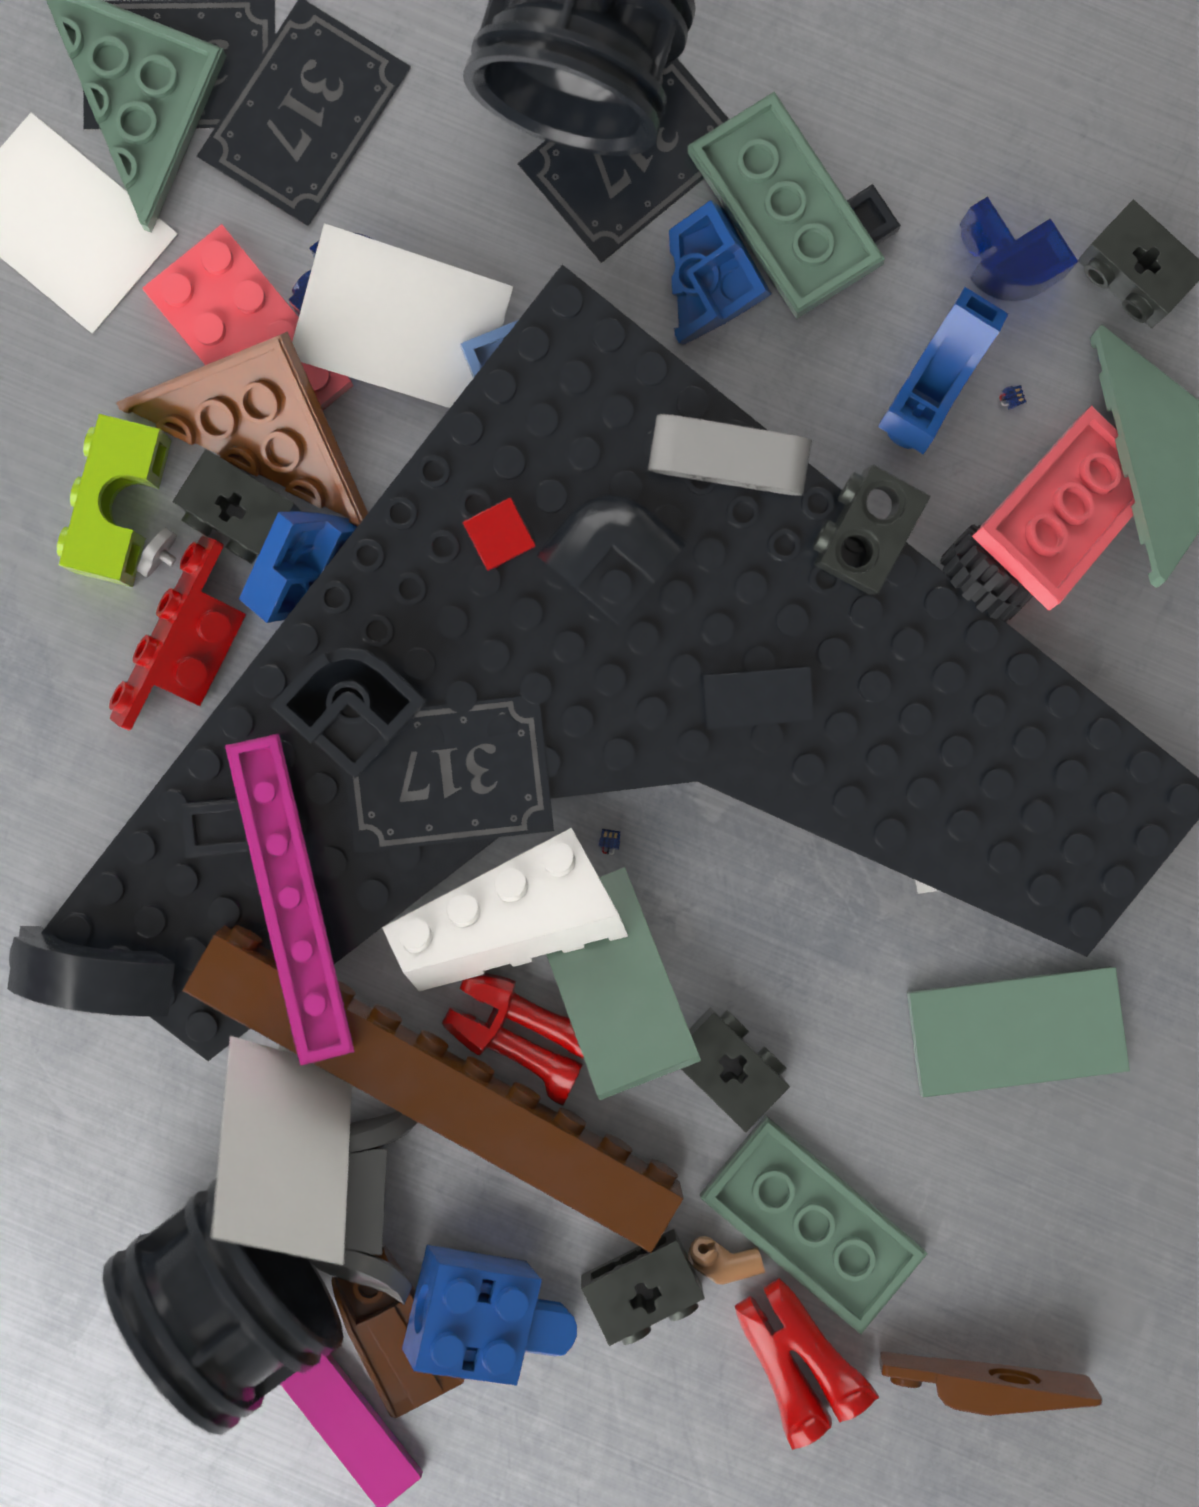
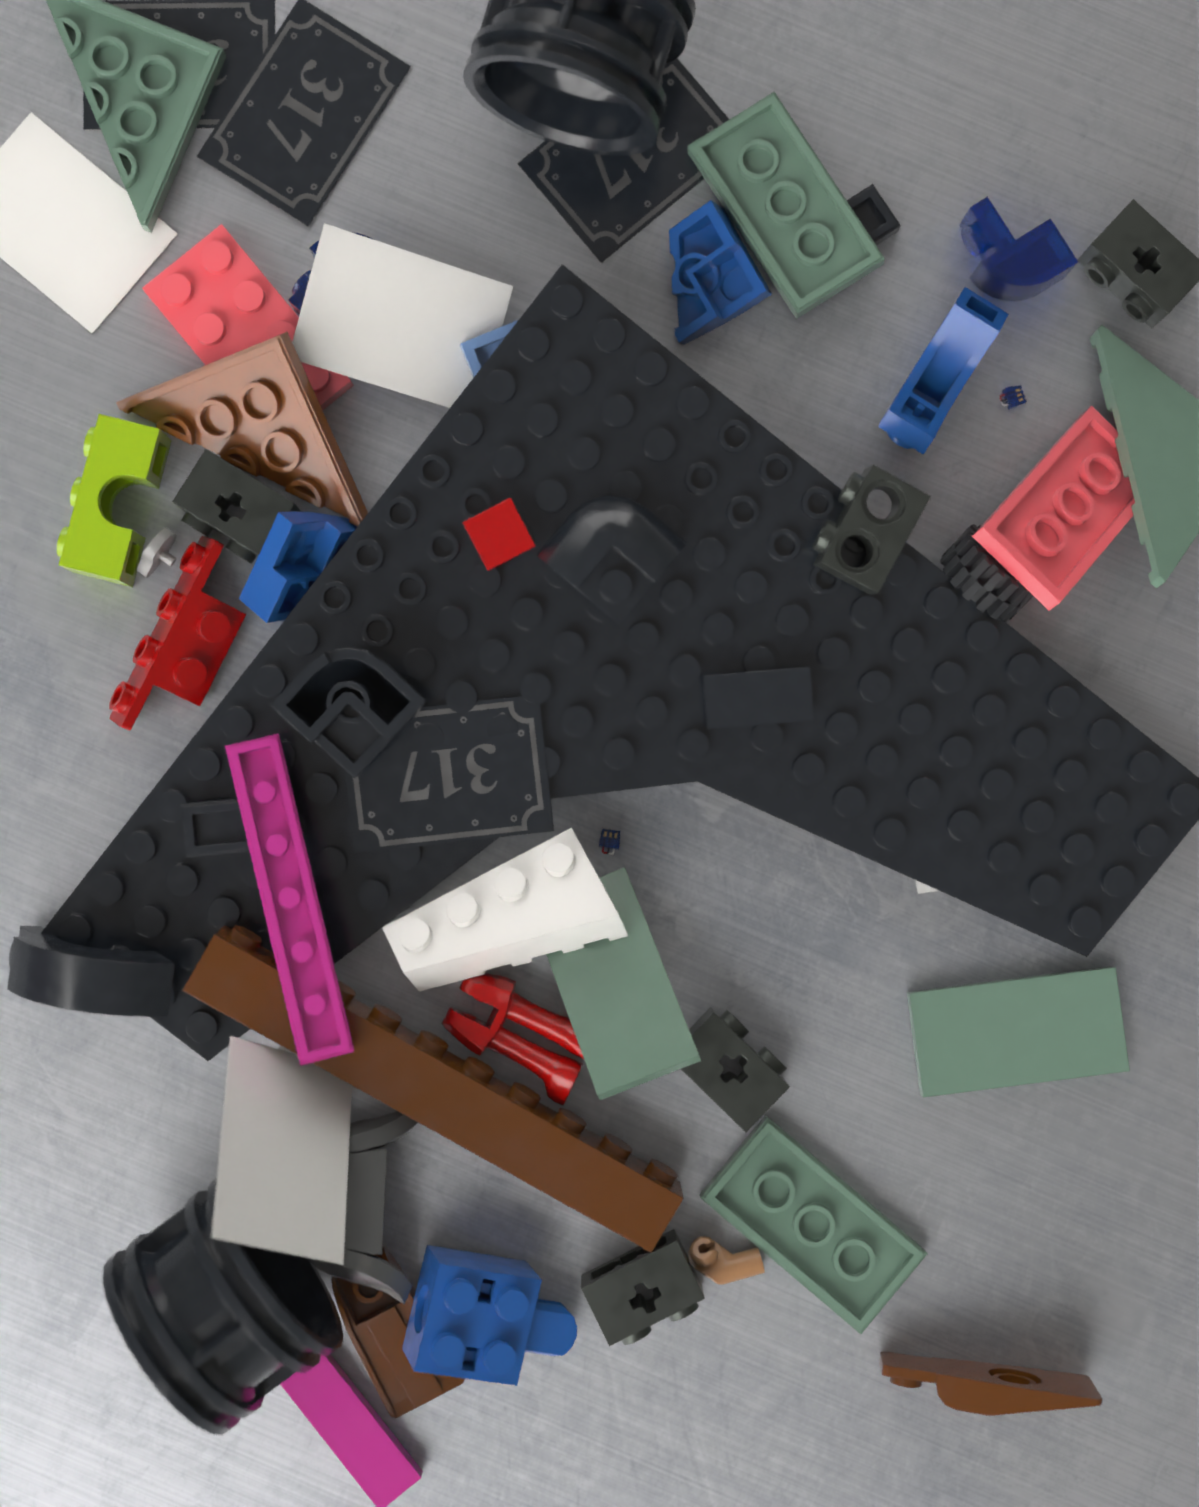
(729, 454): light grey beam -> none
(800, 1409): red piece -> none

